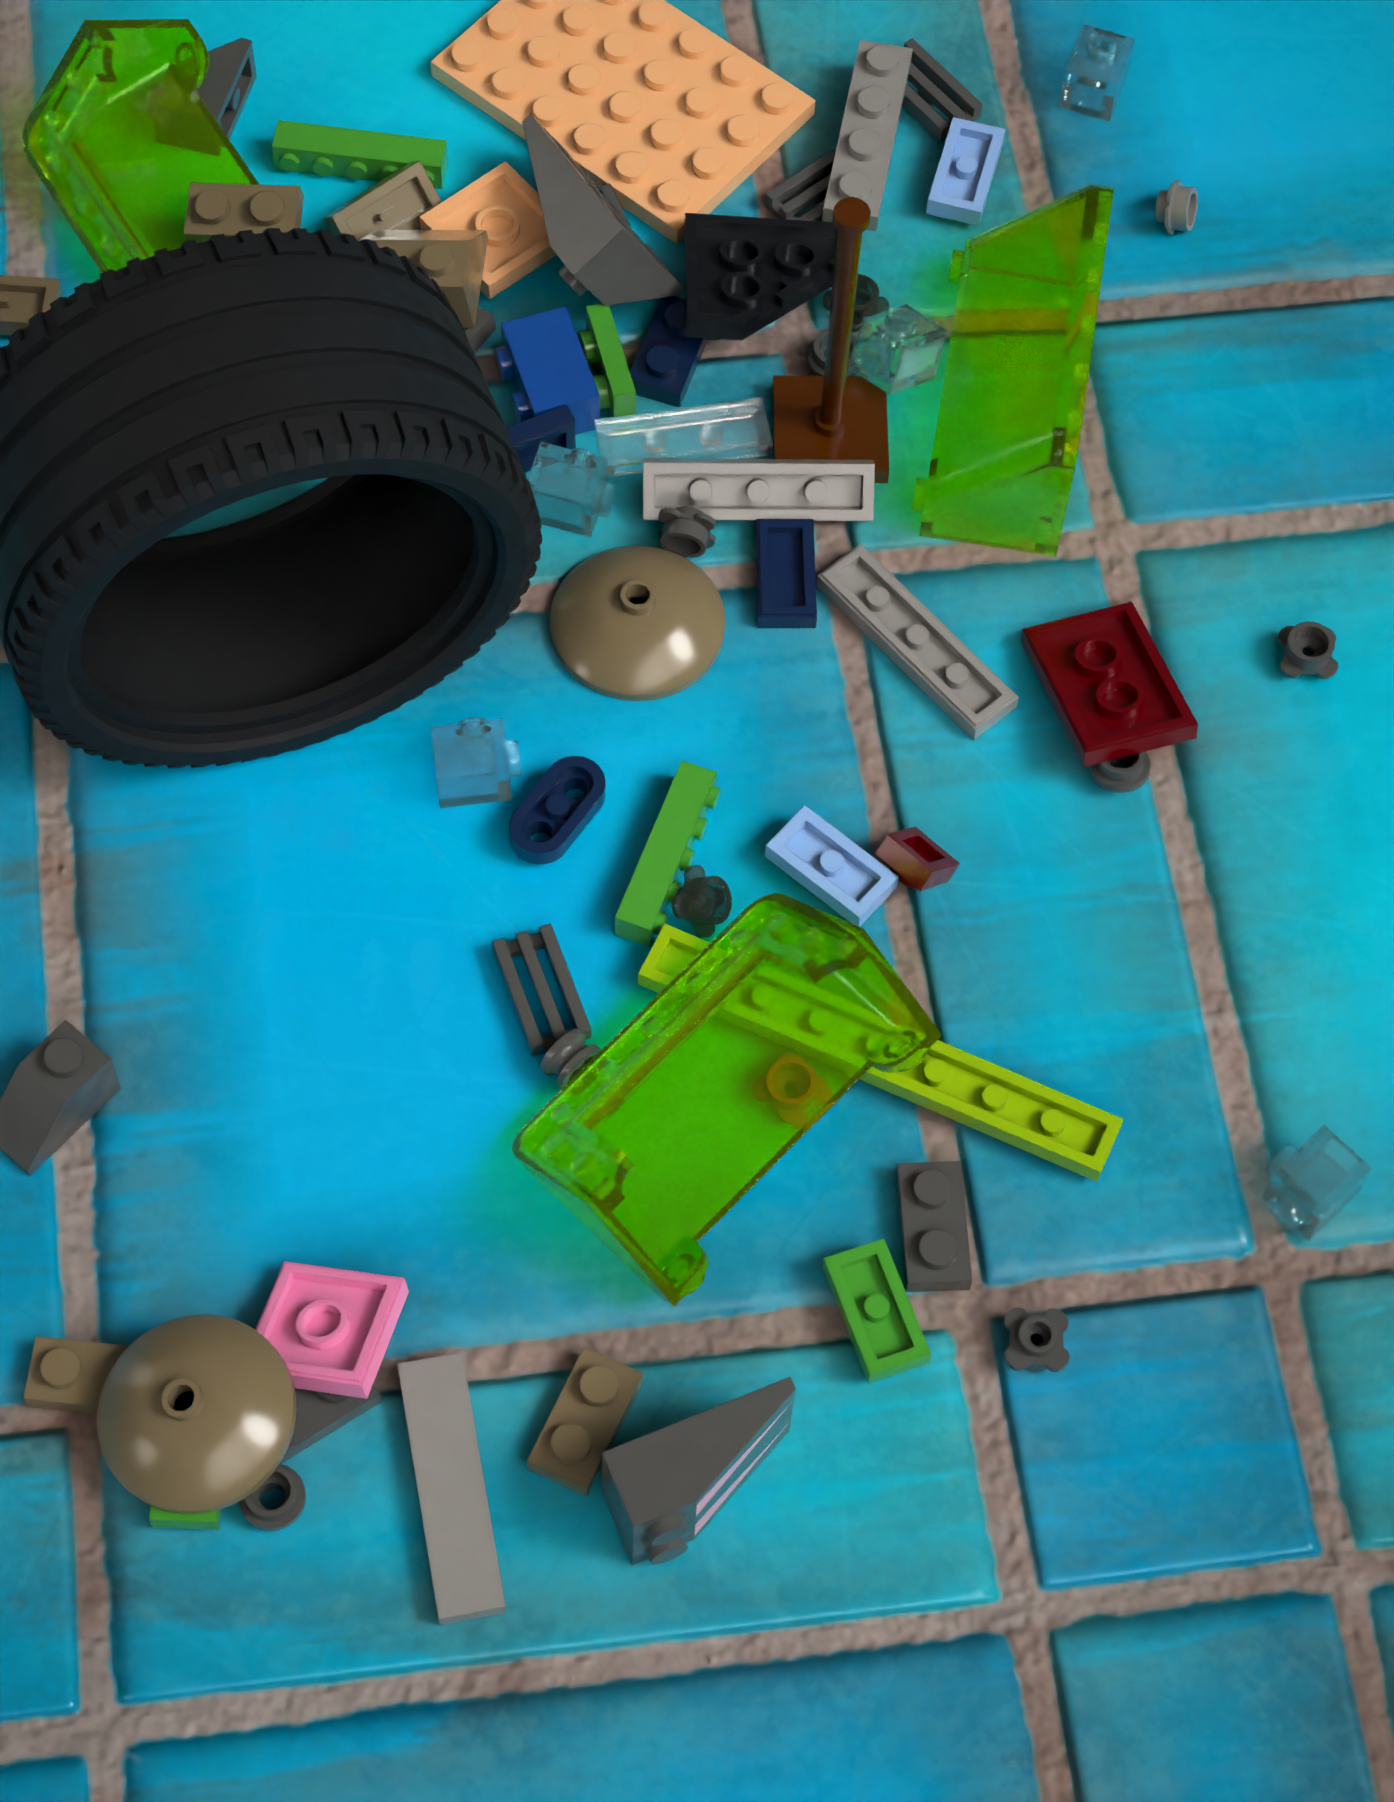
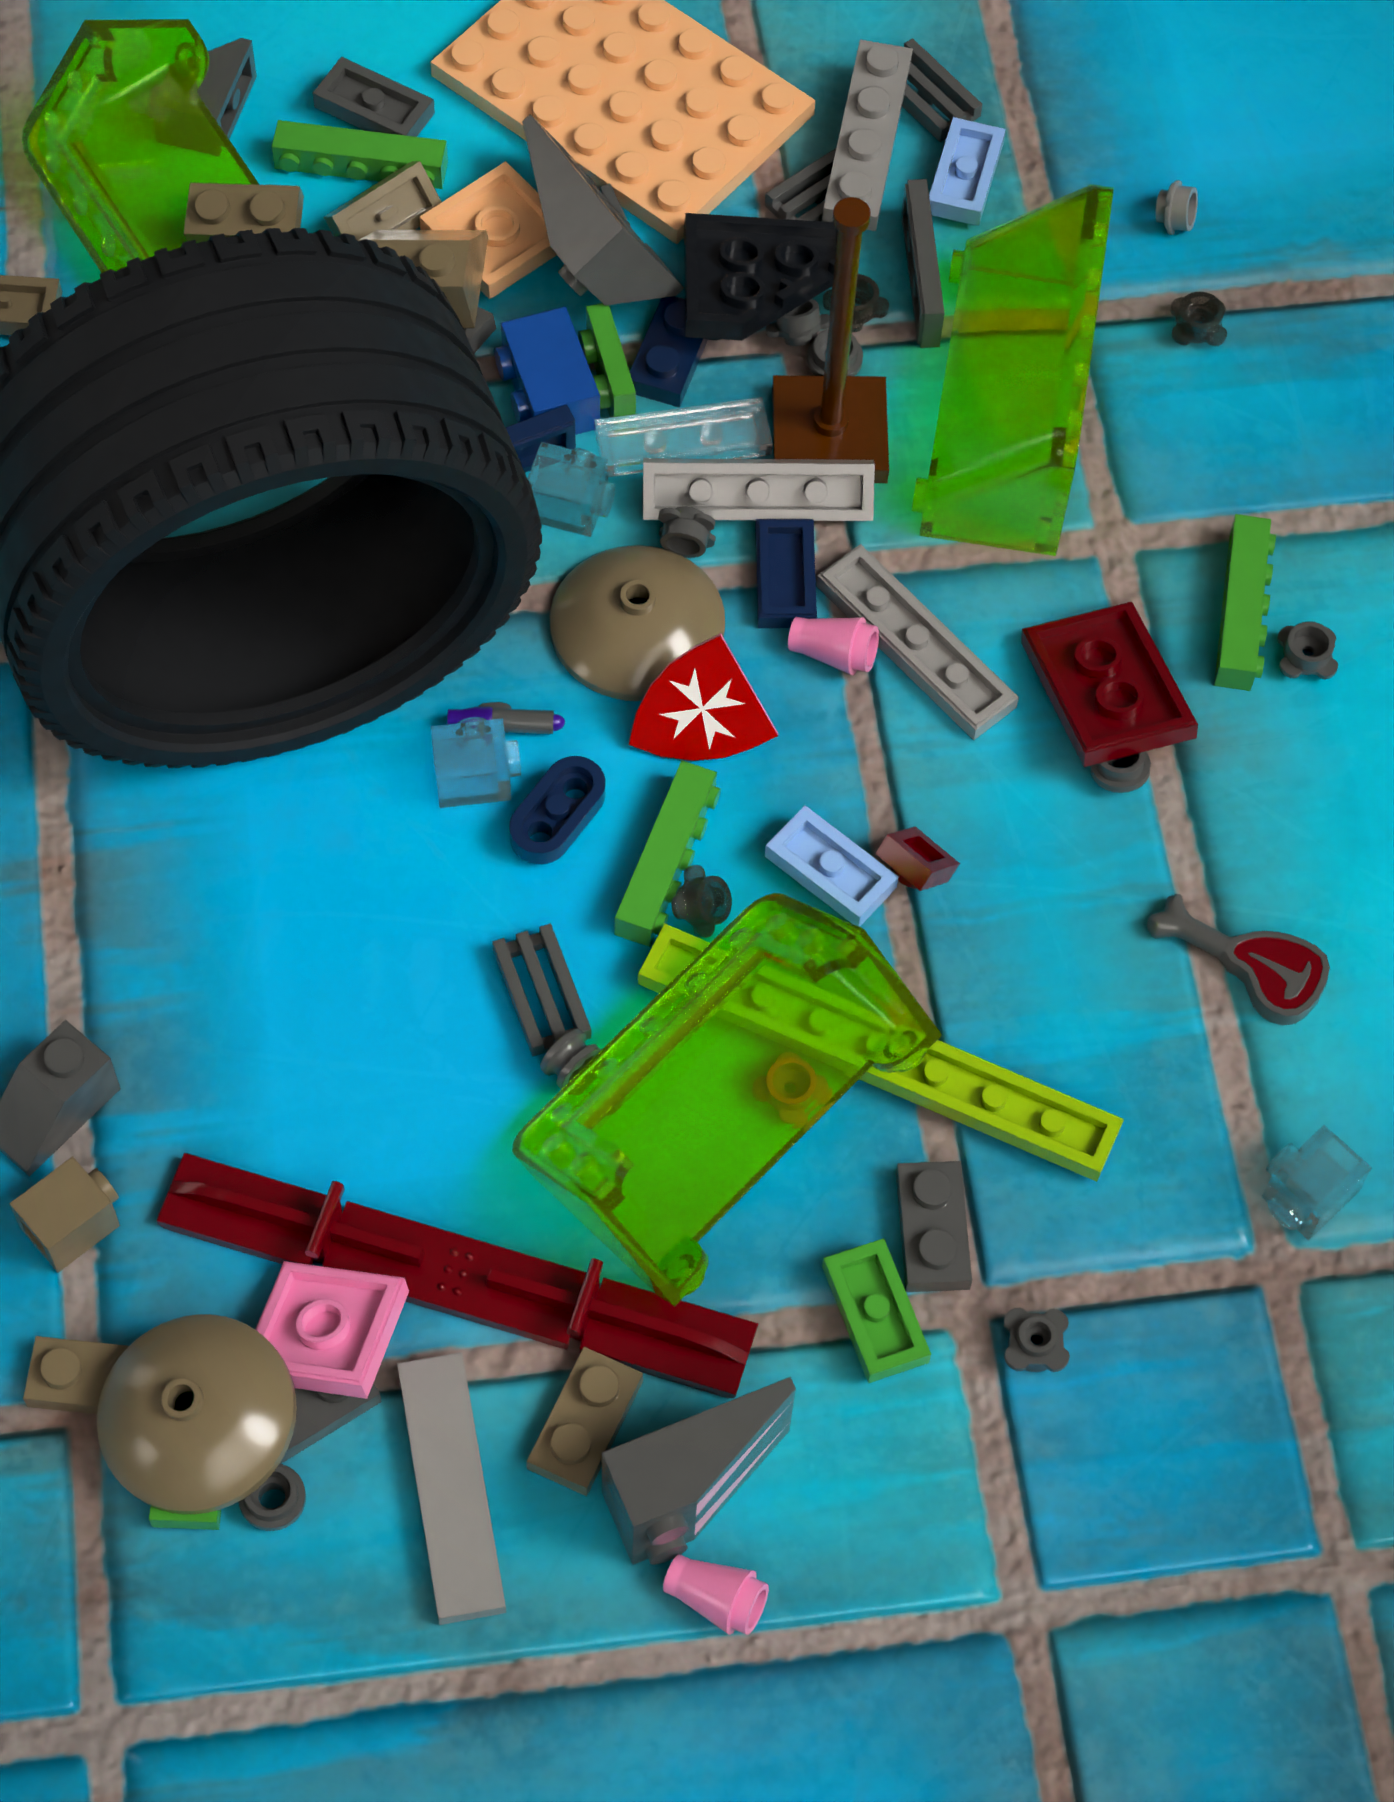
(67, 1212): none -> dark tan brick
(372, 100): none -> dark grey plate
(461, 1274): none -> dark red piece
(513, 719): none -> dark grey piece
(701, 708): none -> red shield
(718, 1592): none -> bright pink cone
(799, 325): none -> dark grey plate
(838, 642): none -> bright pink cone
(898, 349): clear light blue brick -> none
(922, 263): none -> dark grey tile
(1096, 72): clear light blue brick -> none
(1202, 308): none -> clear smoke plate
(1244, 603): none -> bright green piece
(1278, 969): none -> dark grey piece

